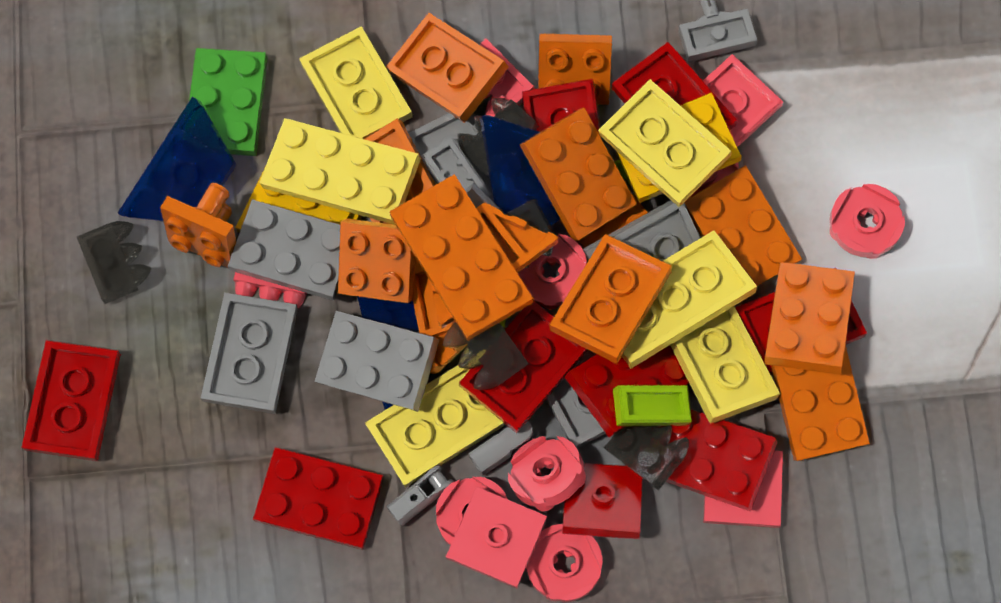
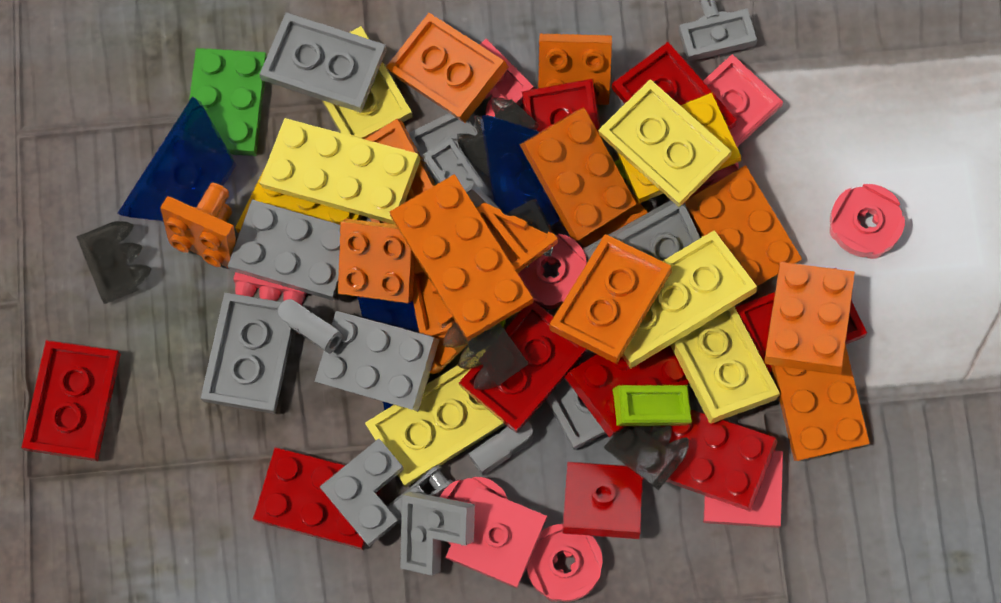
(310, 325): none -> light grey bar
(323, 62): none -> light grey plate
(355, 487): none -> light grey plate
(426, 523): none -> light grey plate
(550, 489): coral plate -> none

